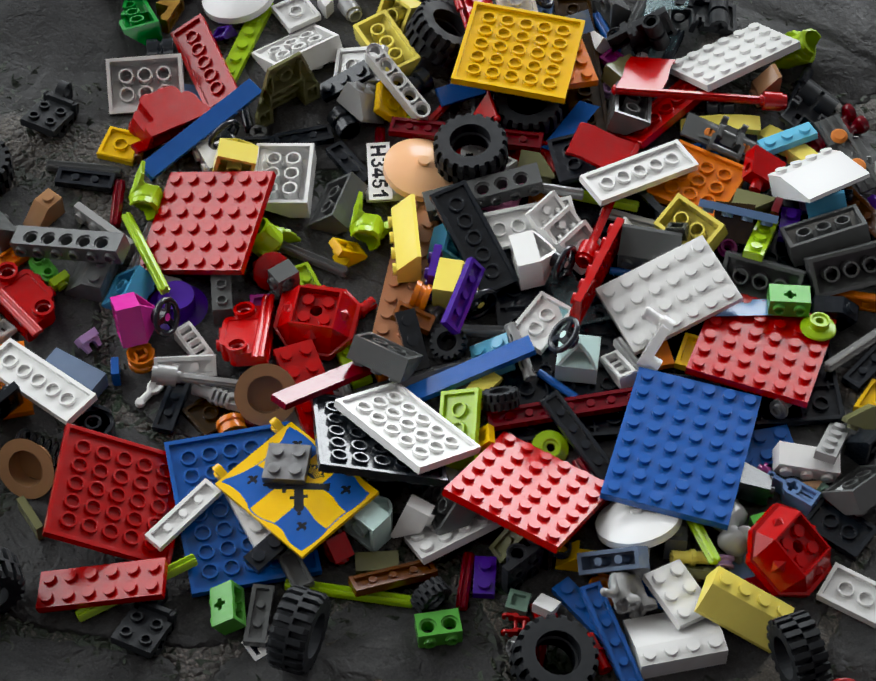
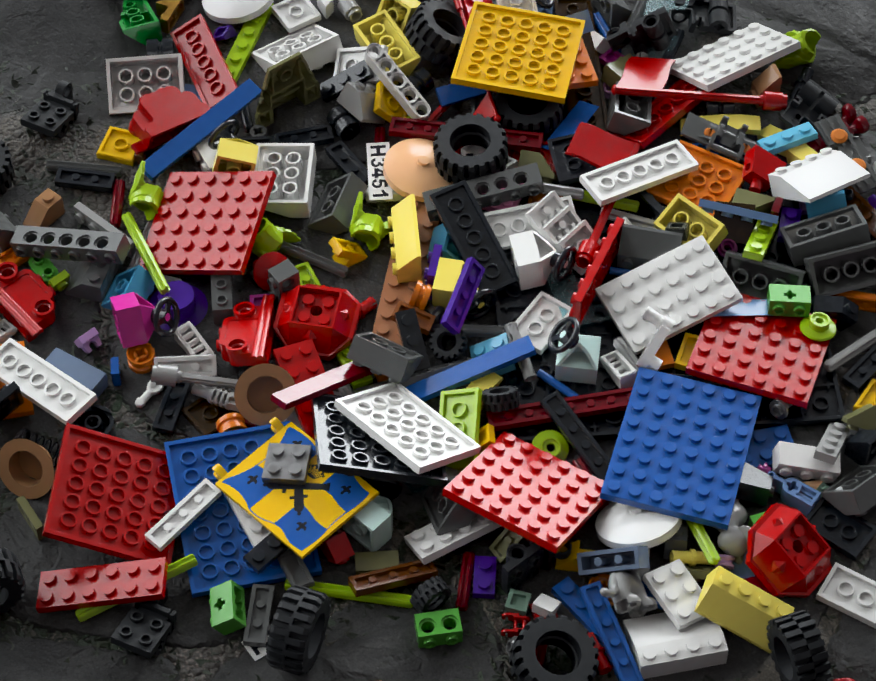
(414, 517): white slope -> none

